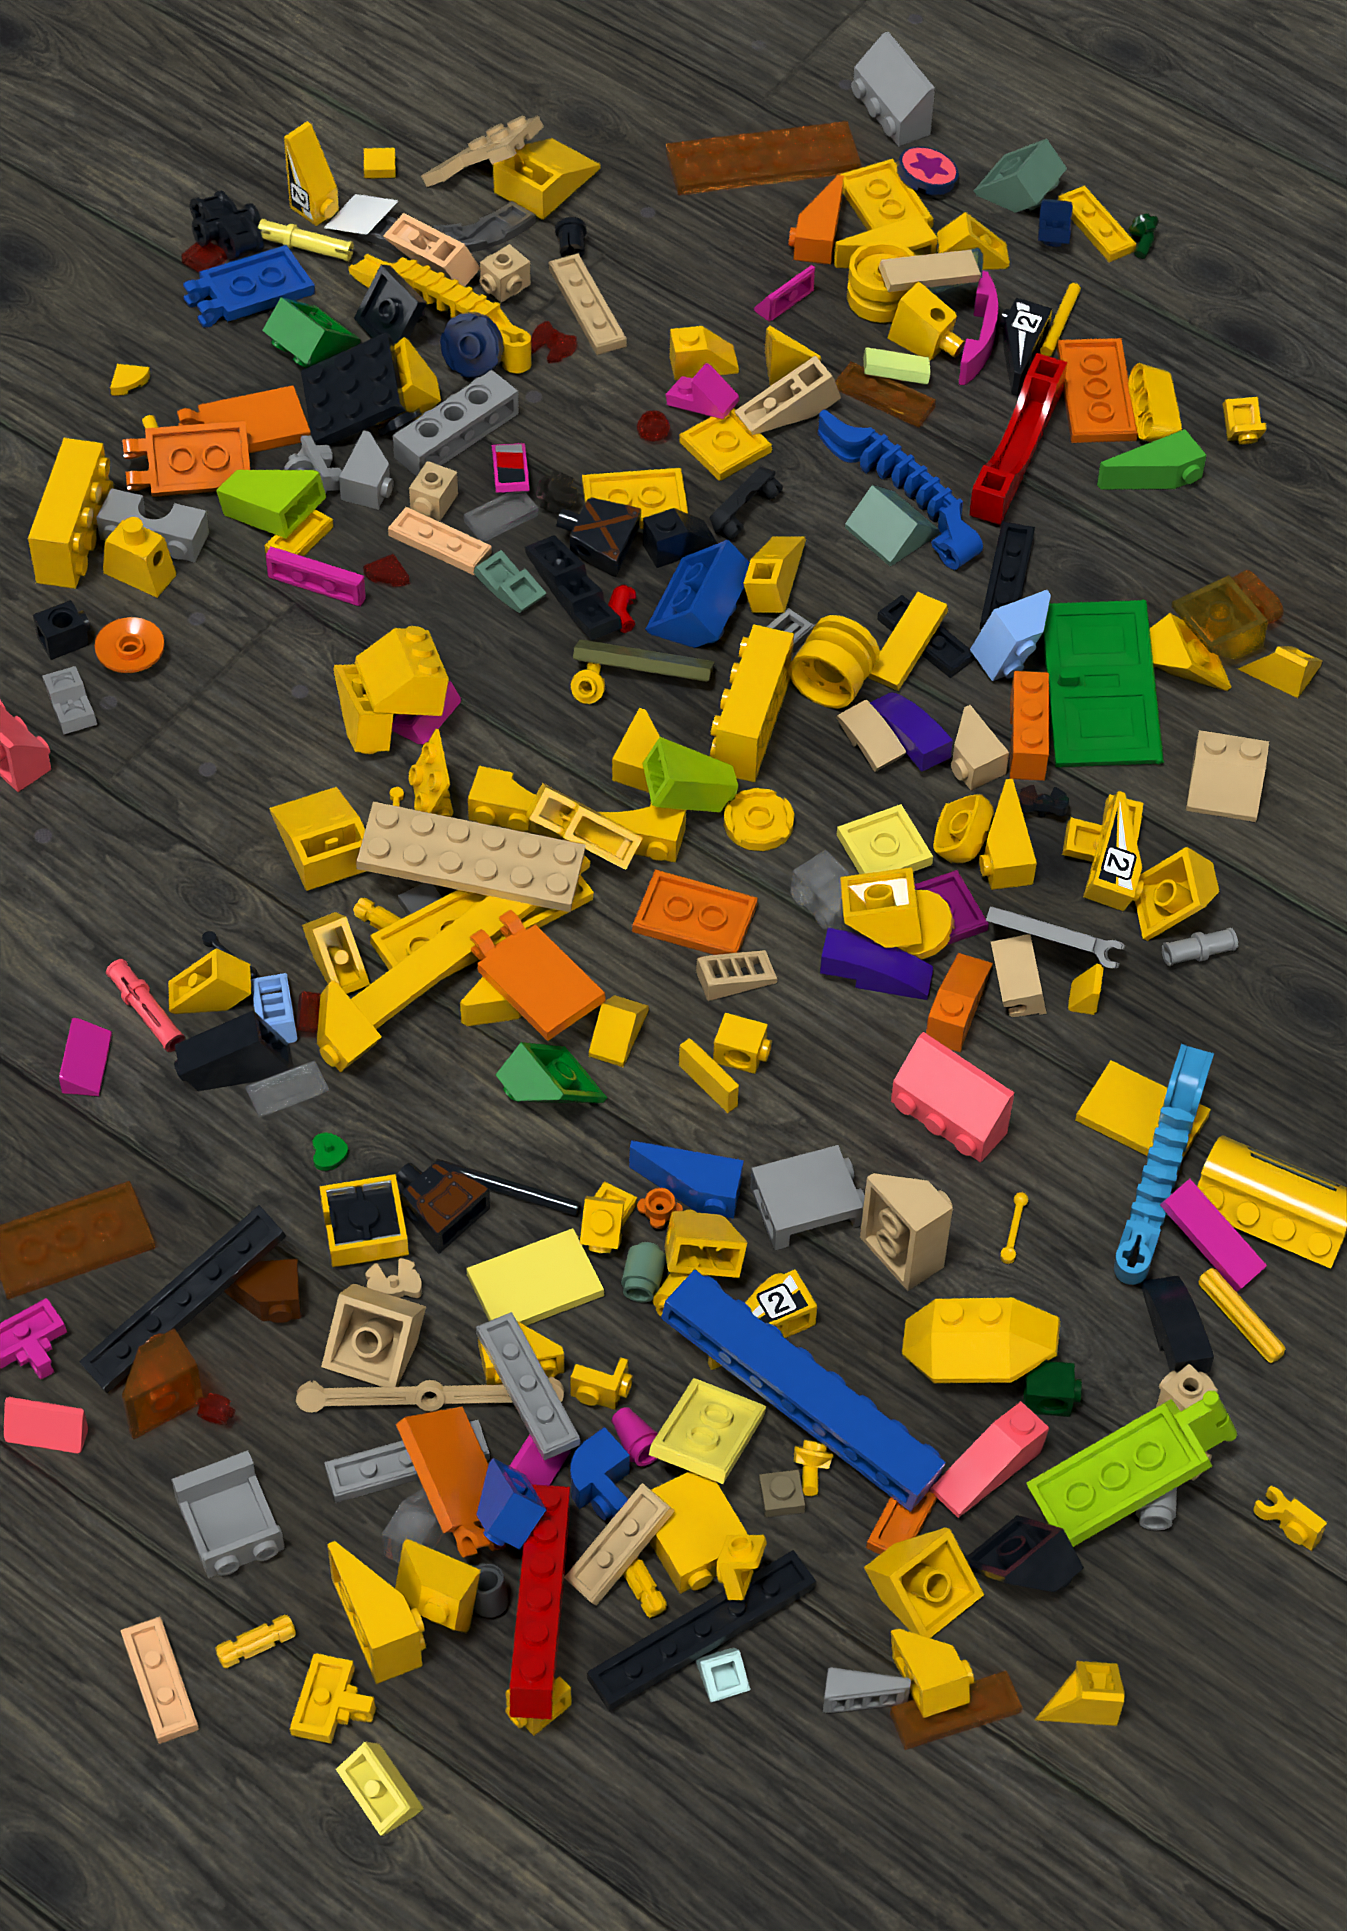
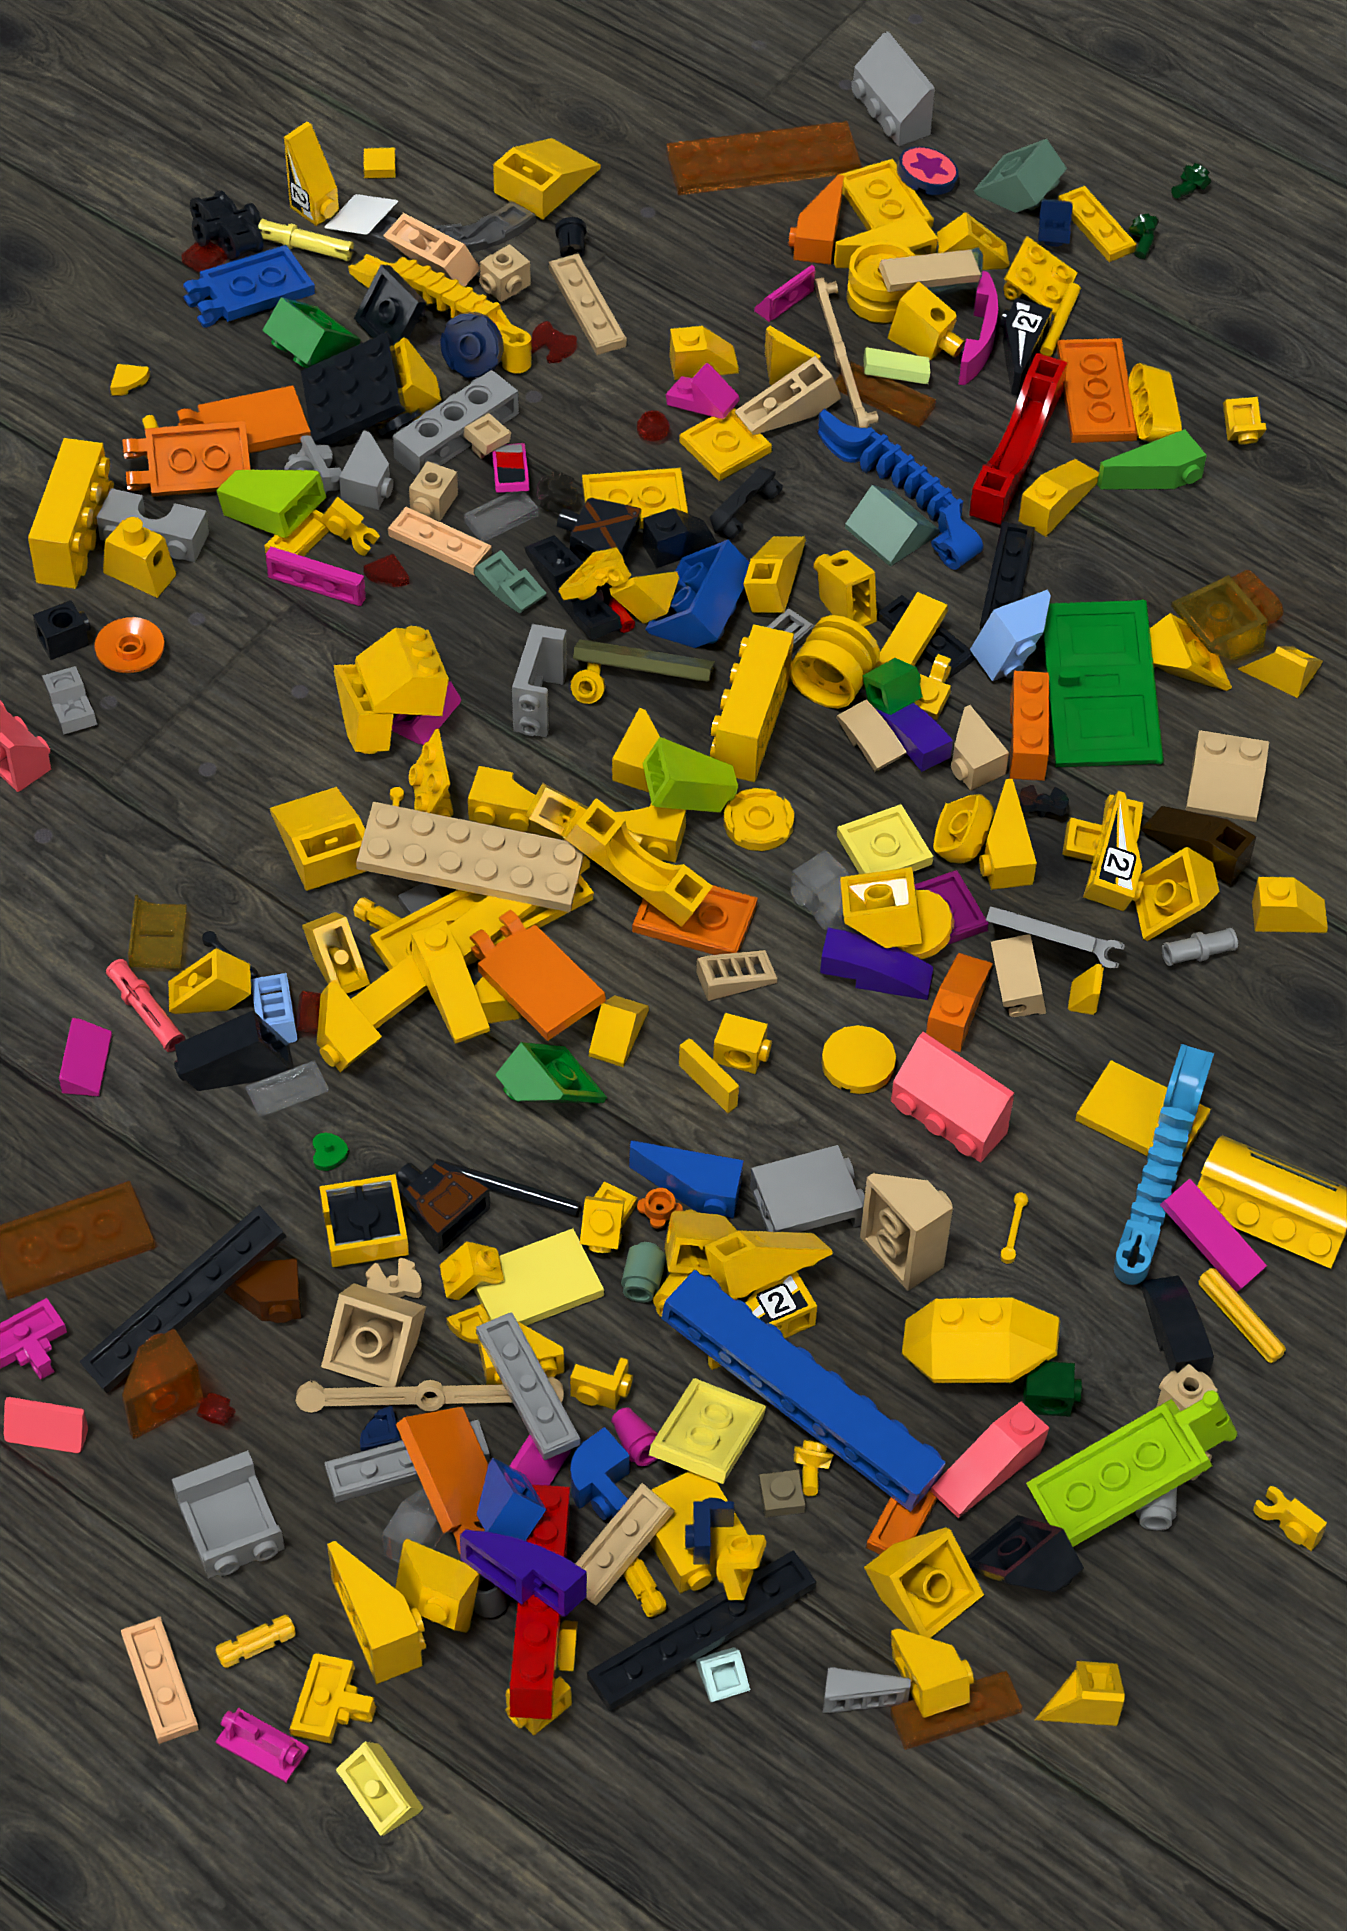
(157, 920): none -> clear yellow piece
(261, 1744): none -> dark pink hinge
(347, 523): none -> yellow plate
(380, 1430): none -> dark blue tile
(449, 981): none -> yellow slope
(465, 1323): none -> yellow tile
(468, 1268): none -> yellow bracket
(486, 435): none -> tan tile
(496, 147): tan wing -> none
(524, 1569): none -> dark purple slope
(541, 661): none -> light grey panel
(567, 1645): none -> yellow tile
(597, 569): none -> yellow hinge
(647, 595): none -> yellow slope
(666, 886): none -> yellow arch
(707, 1514): none -> dark blue bracket
(757, 1258): none -> yellow slope
(823, 290): none -> tan piece
(847, 587): none -> yellow torso
(858, 1059): none -> yellow tile
(892, 686): none -> green brick
(934, 689): none -> yellow plate
(1038, 276): none -> yellow hinge
(1056, 495): none -> yellow slope
(1193, 177): none -> dark green plate
(1210, 836): none -> dark brown slope
(1287, 906): none -> yellow slope

